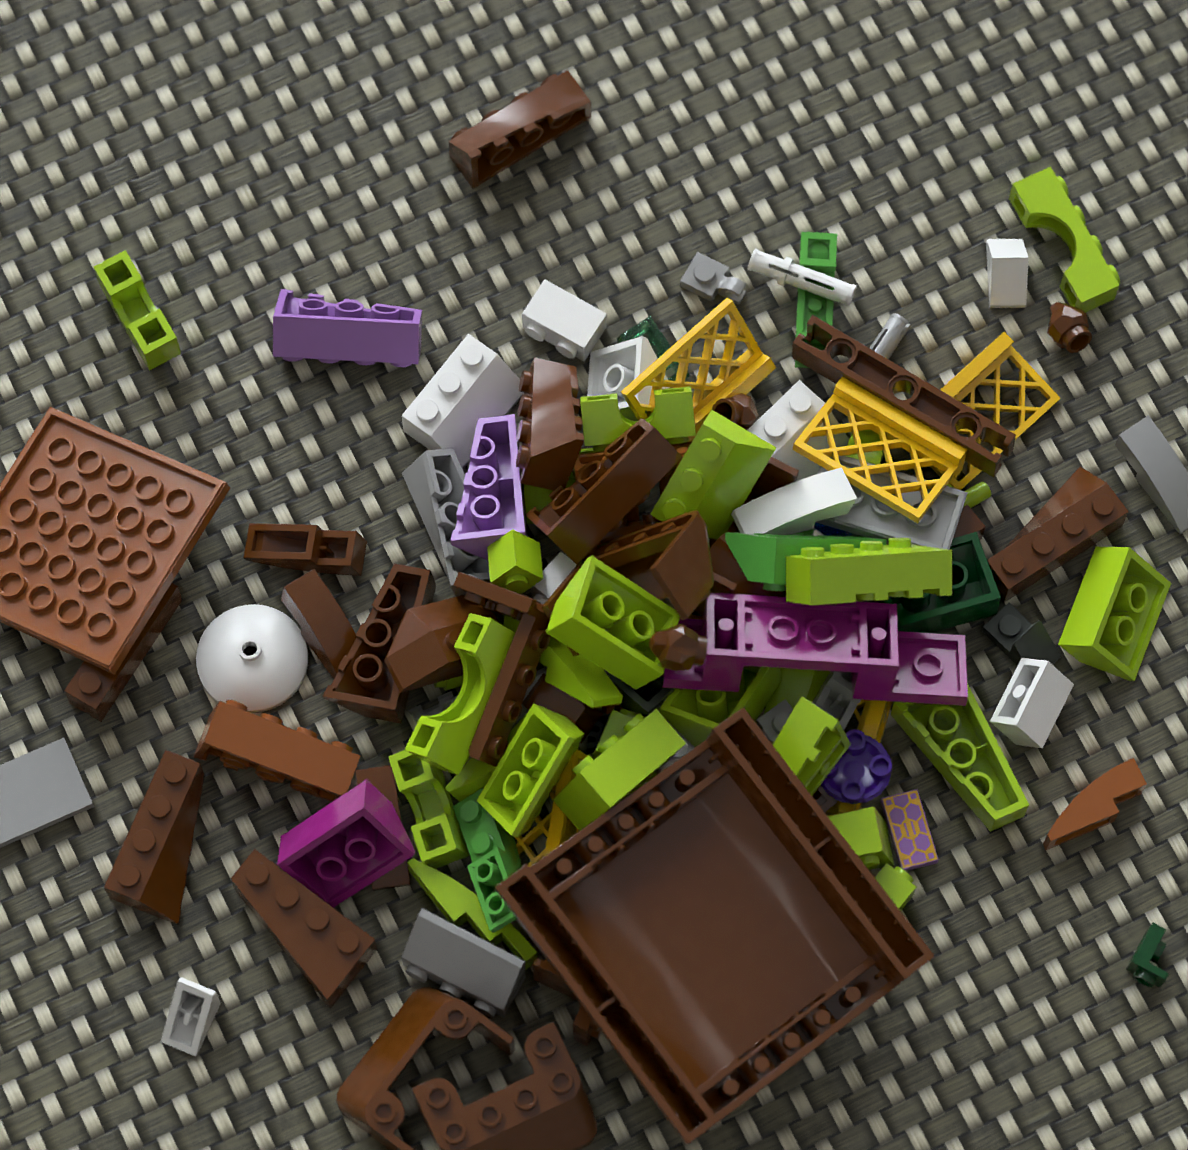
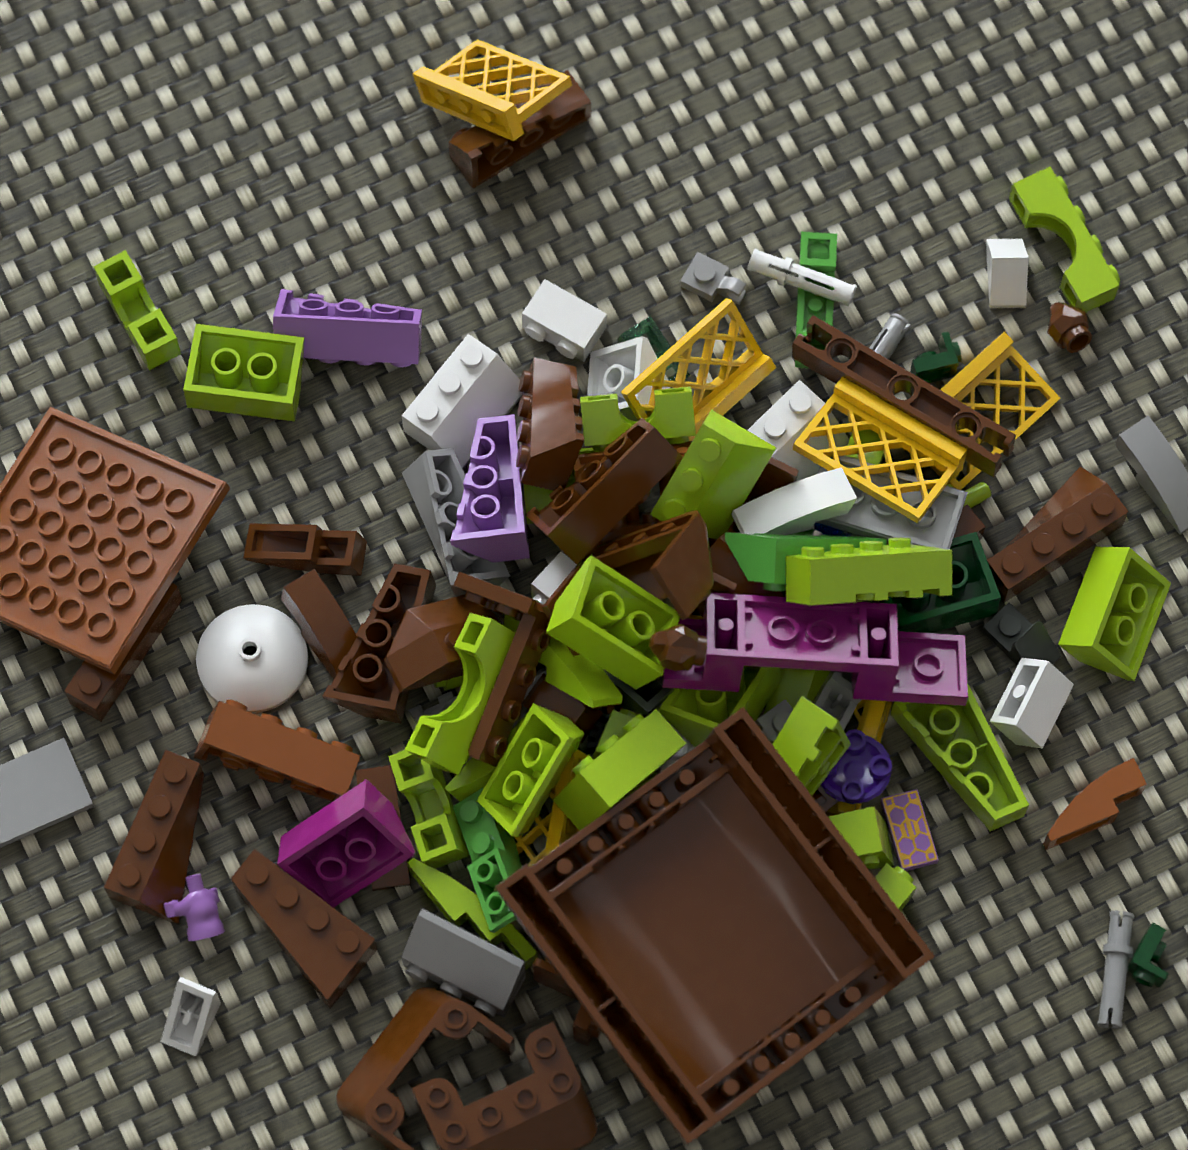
(199, 908): none -> medium lavender piece
(244, 372): none -> lime slope
(478, 103): none -> yellow fence
(515, 562): lime brick -> none
(738, 409): reddish brown rock -> none
(940, 366): none -> dark green bracket
(1115, 970): none -> light grey pin

